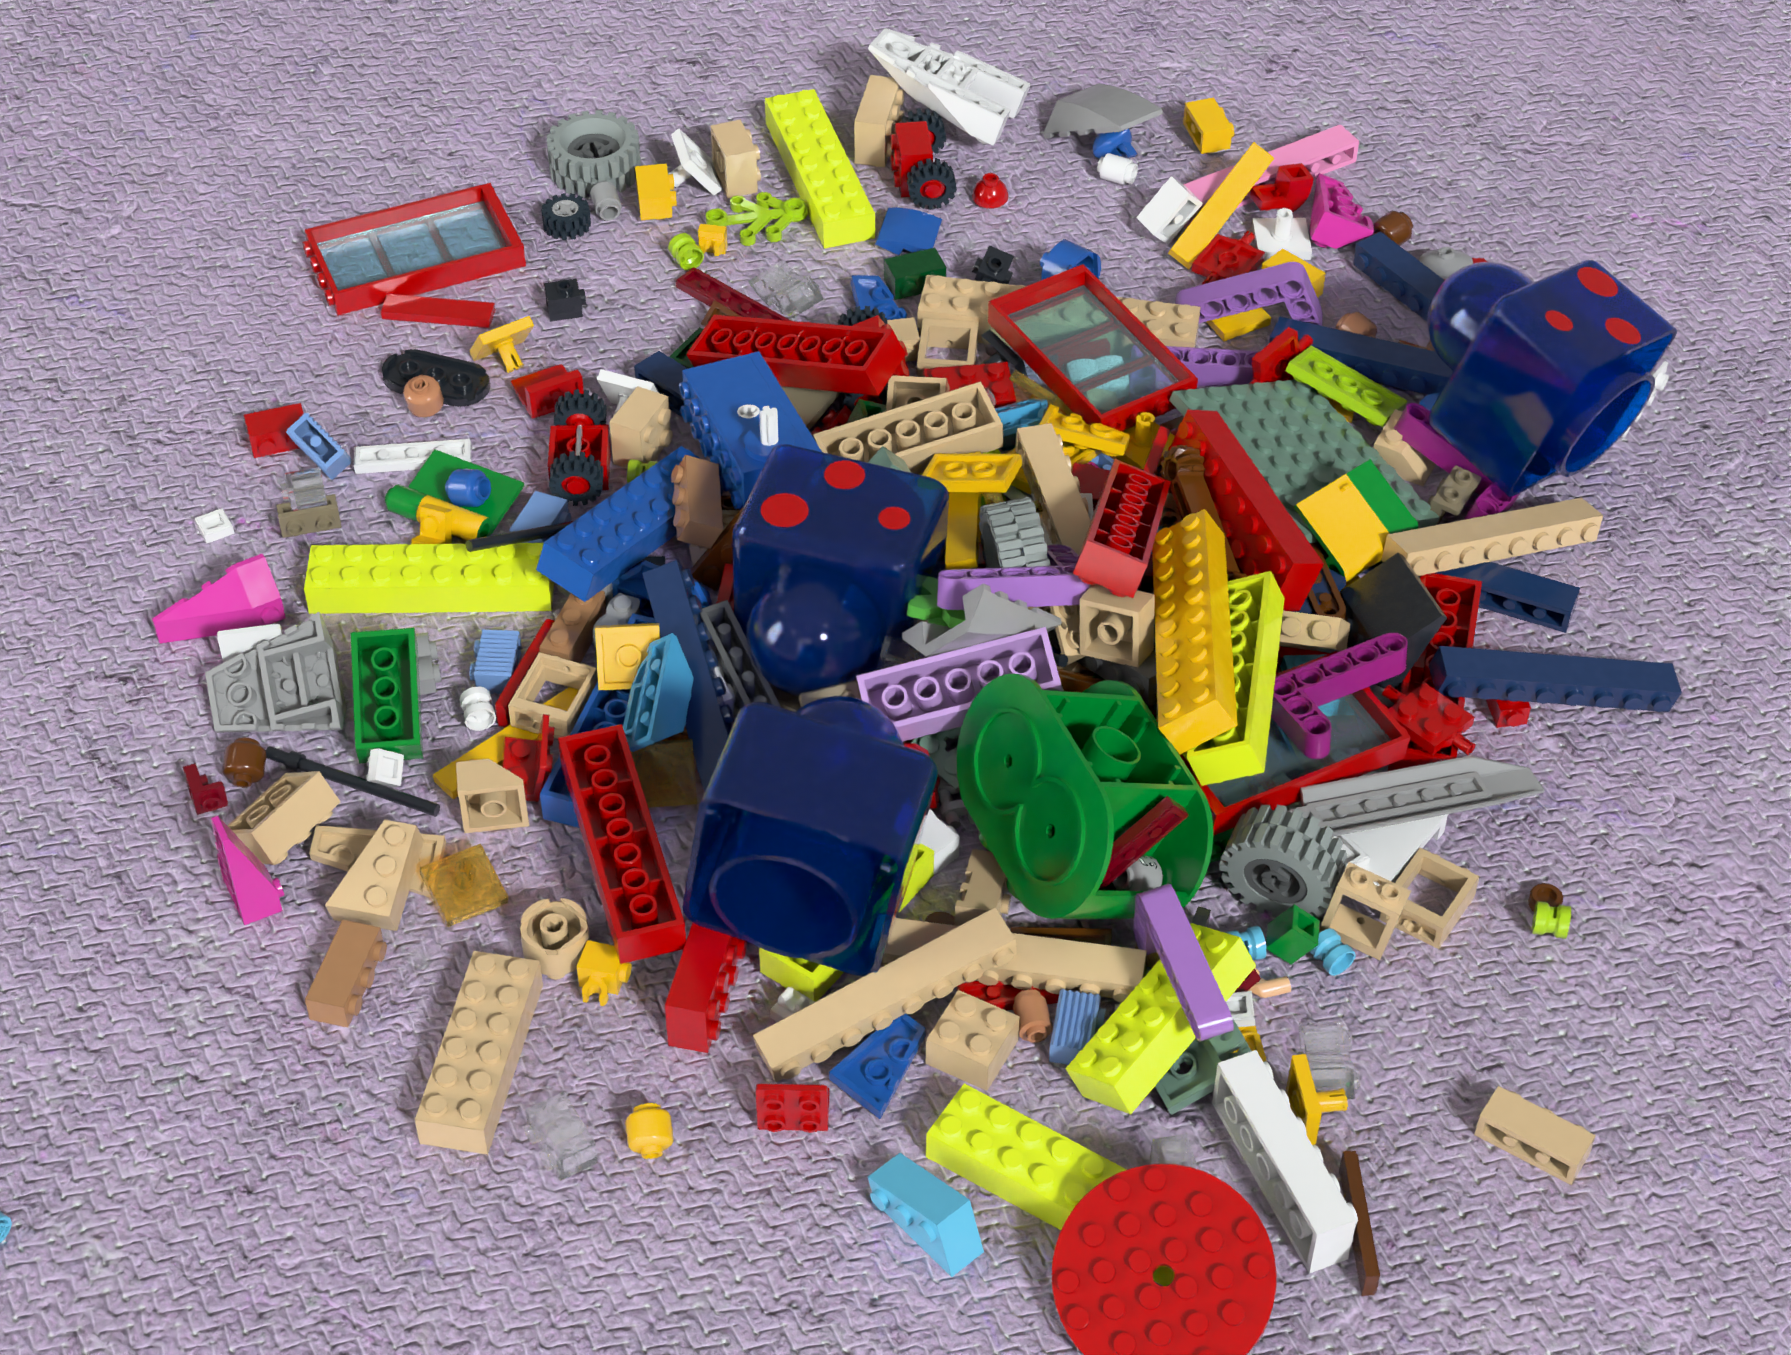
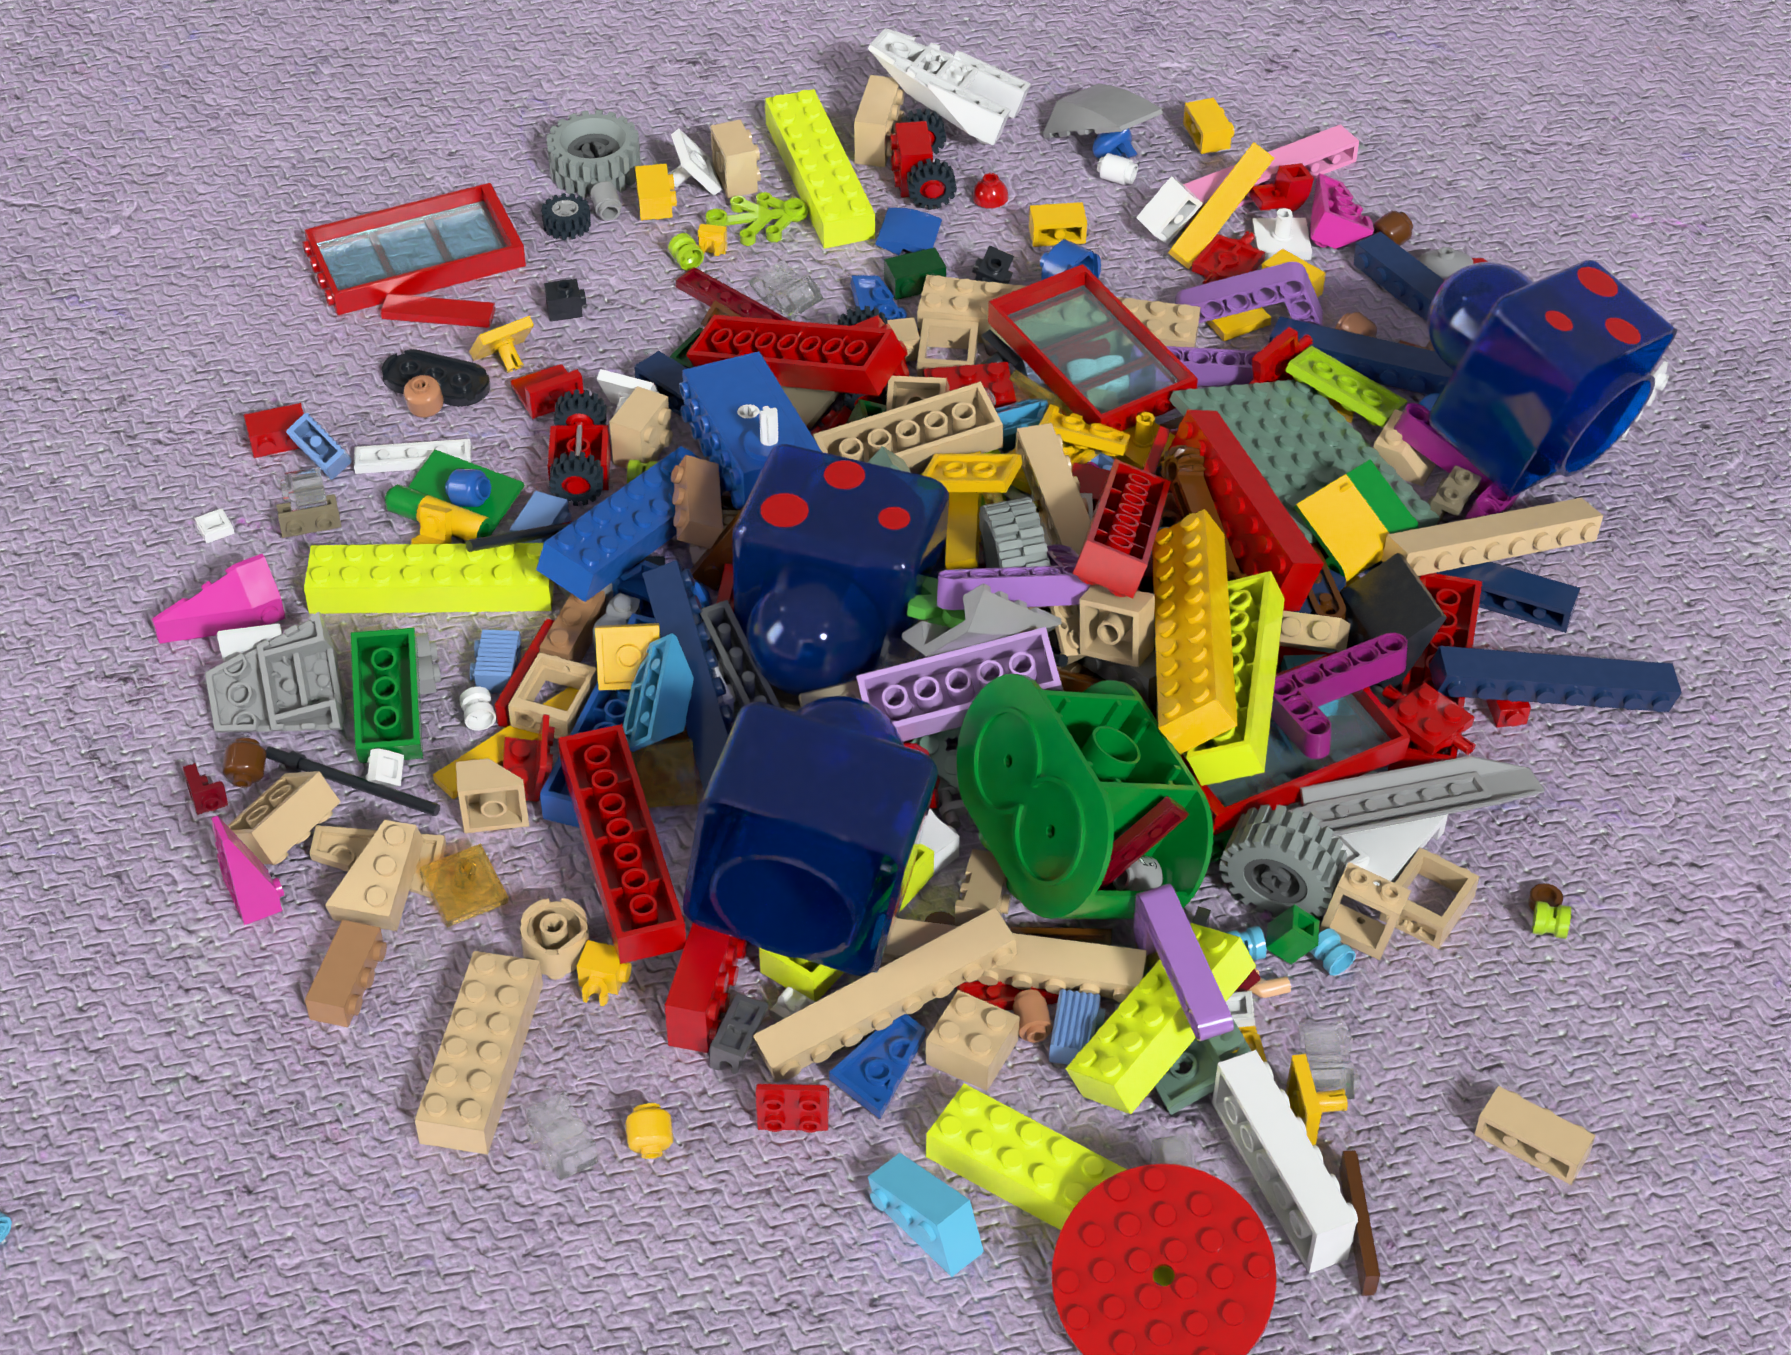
(737, 1032): none -> flat silver hinge
(1057, 222): none -> yellow brick

